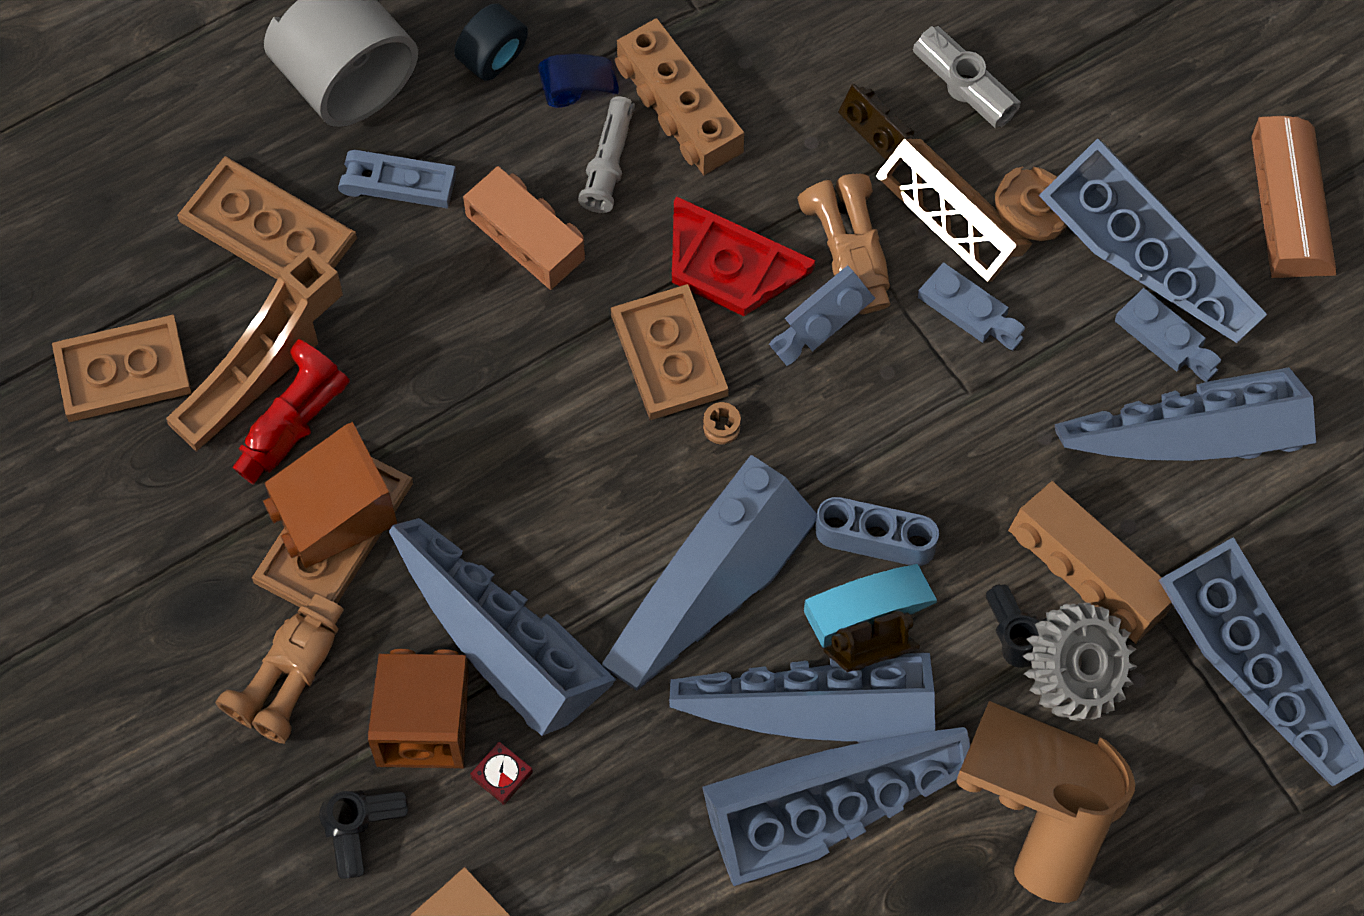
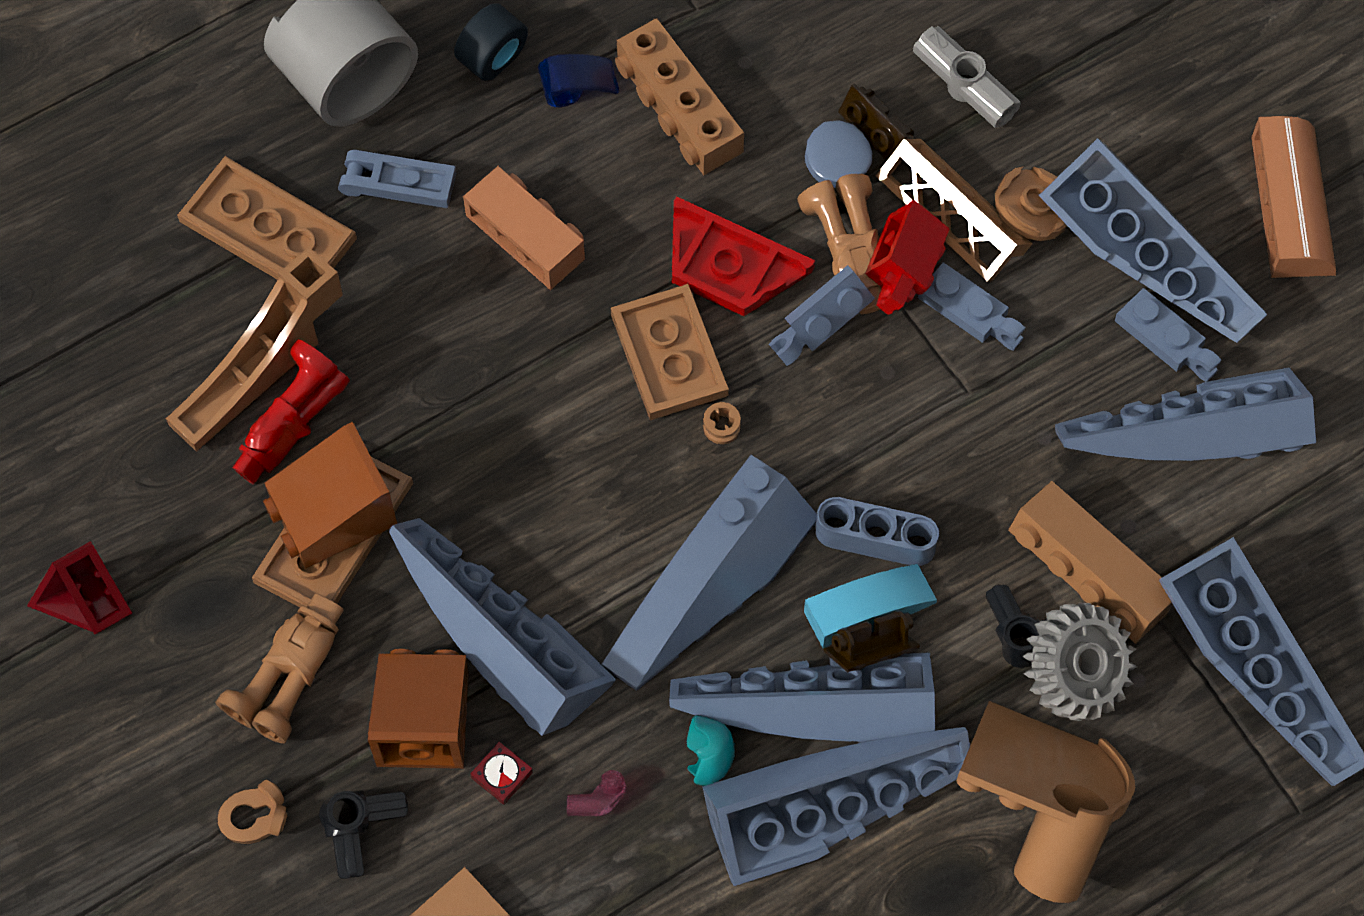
(80, 591): none -> dark red slope
(121, 368): medium nougat plate -> none
(265, 795): none -> medium nougat piece
(601, 800): none -> clear pink arm
(604, 169): light grey pin -> none
(714, 749): none -> teal hair
(836, 151): none -> sand blue piece
(906, 255): none -> red hinge

